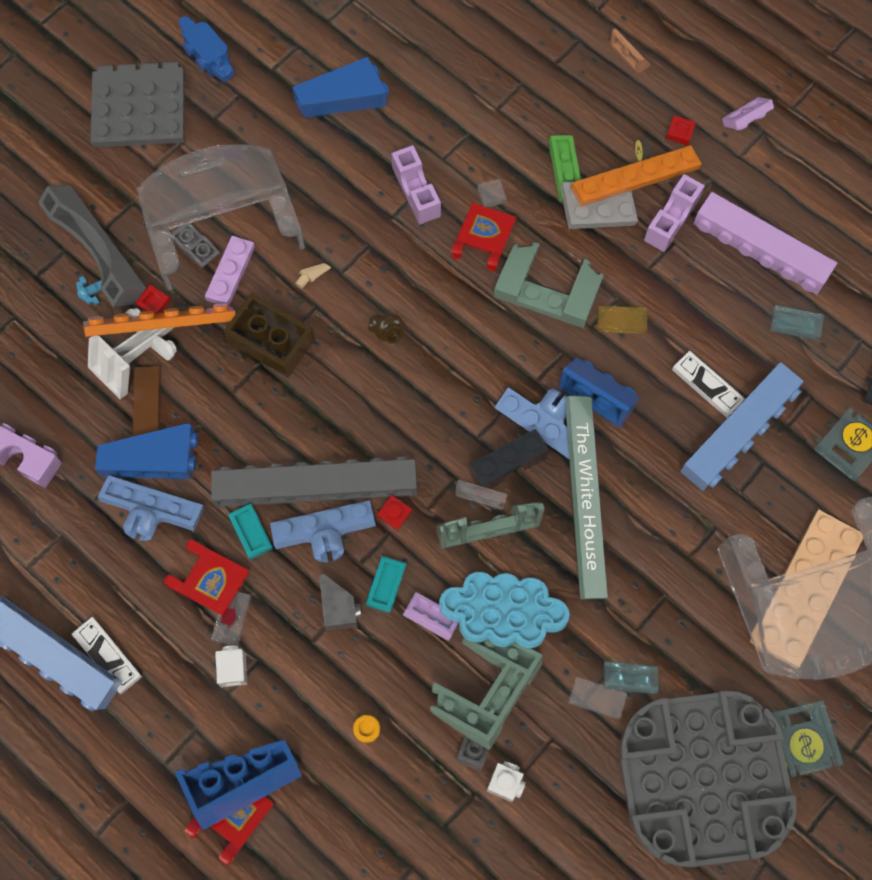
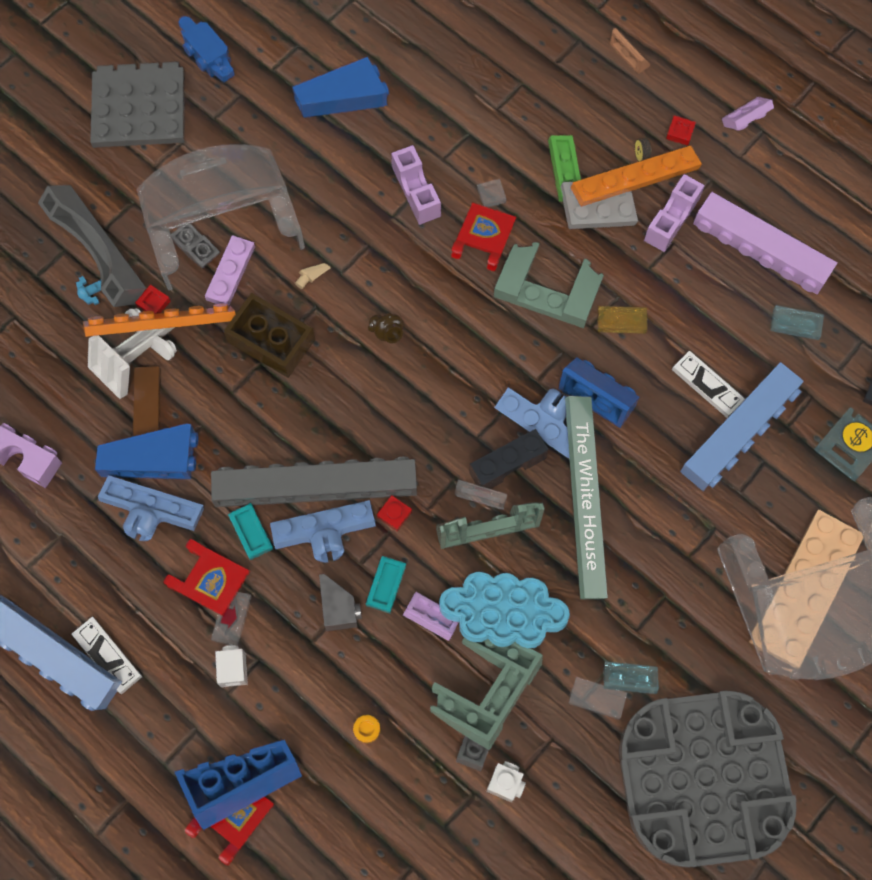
(808, 743): clear light blue container -> none

